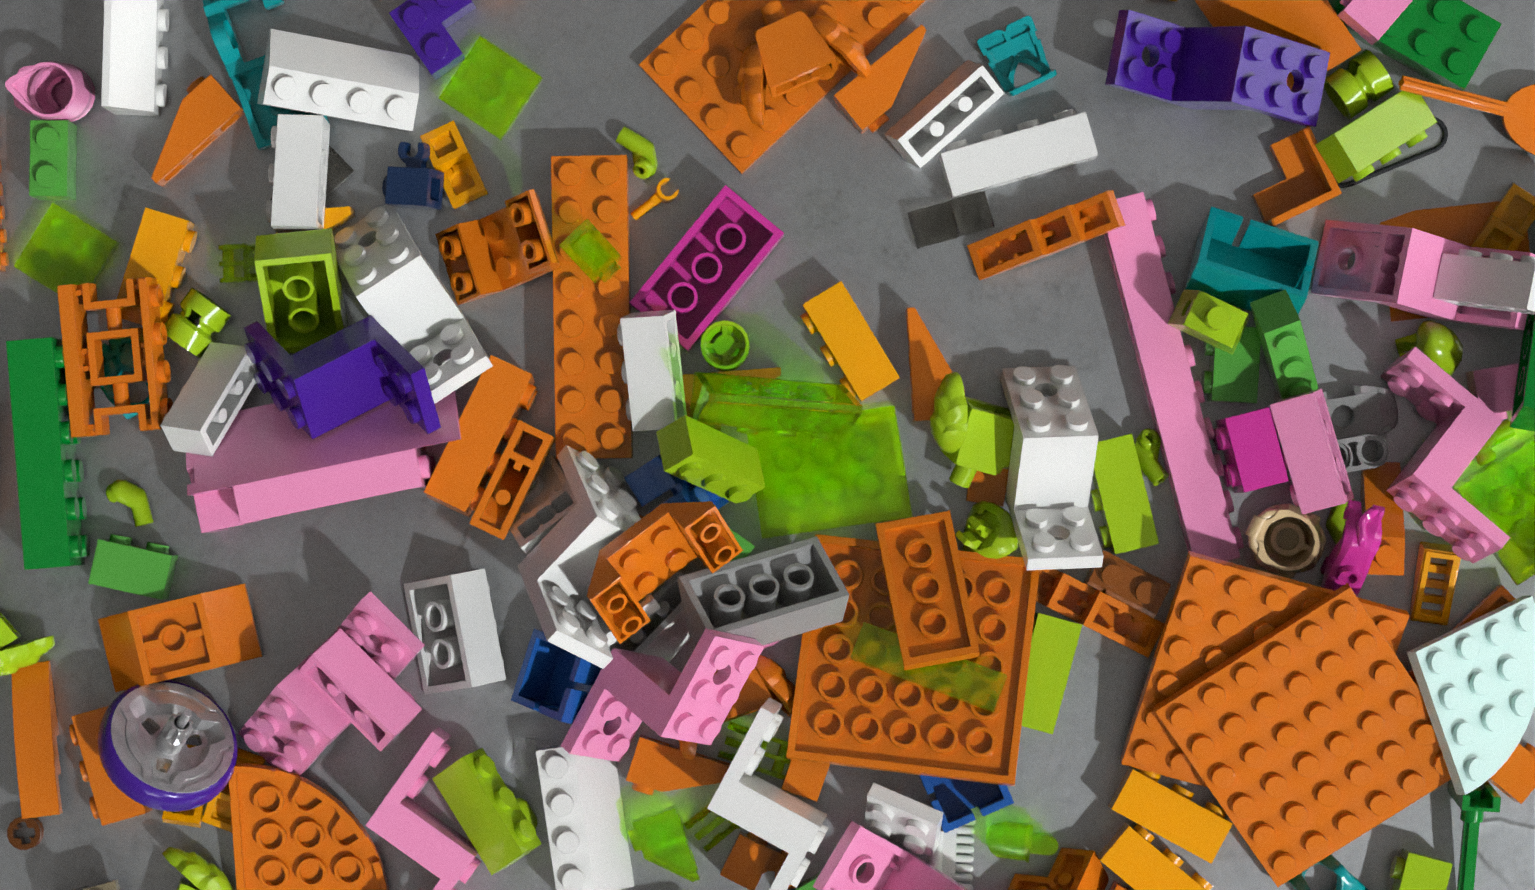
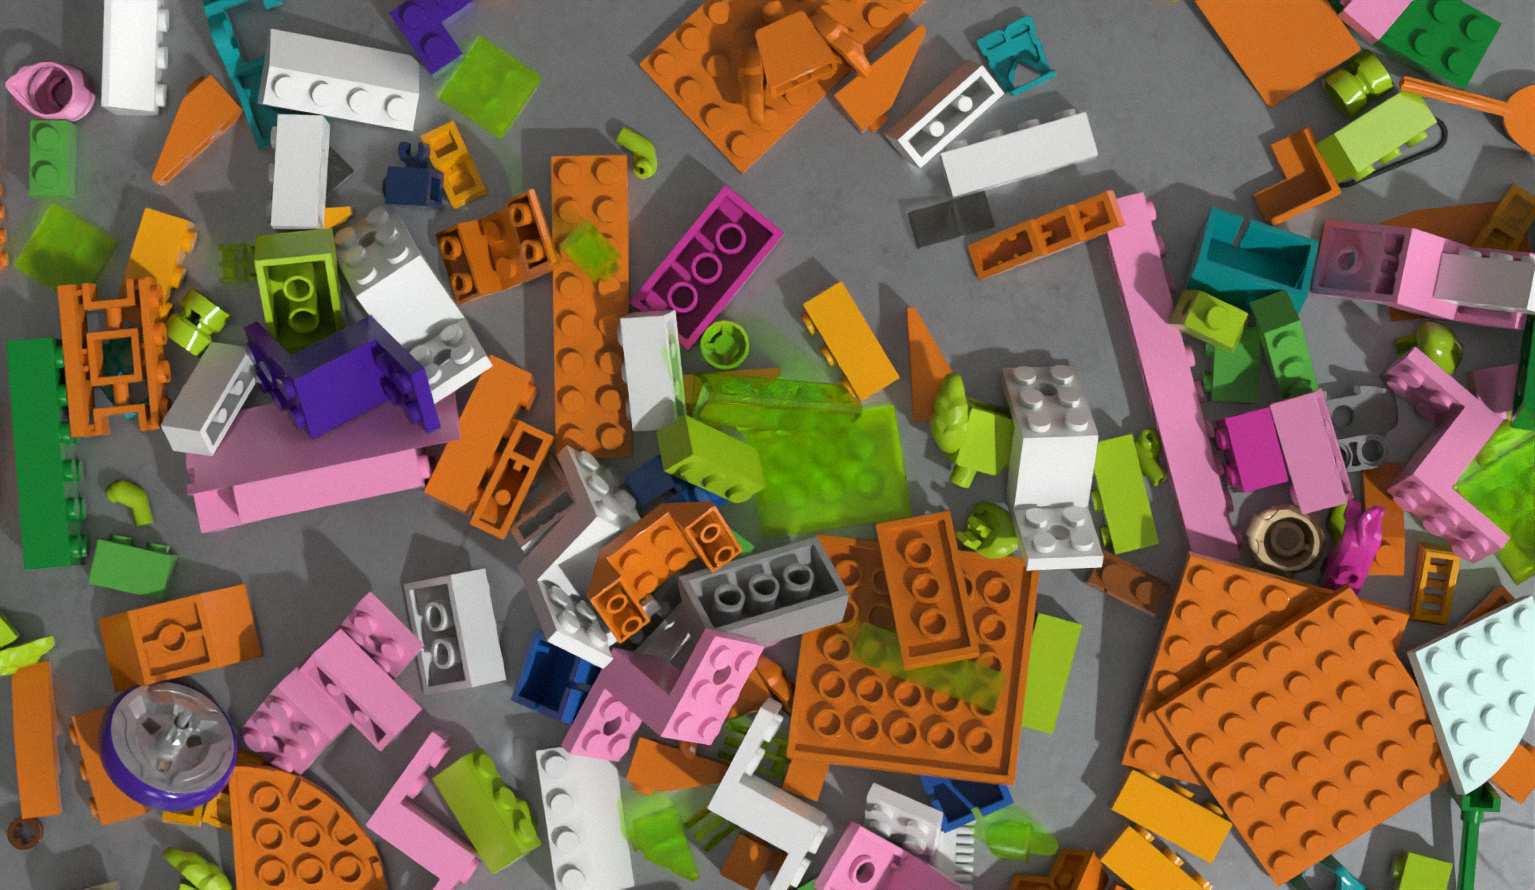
(654, 200): light orange hand -> none
(988, 488): orange tile -> none
(1098, 611): orange slope -> none
(1217, 68): dark purple bracket -> none

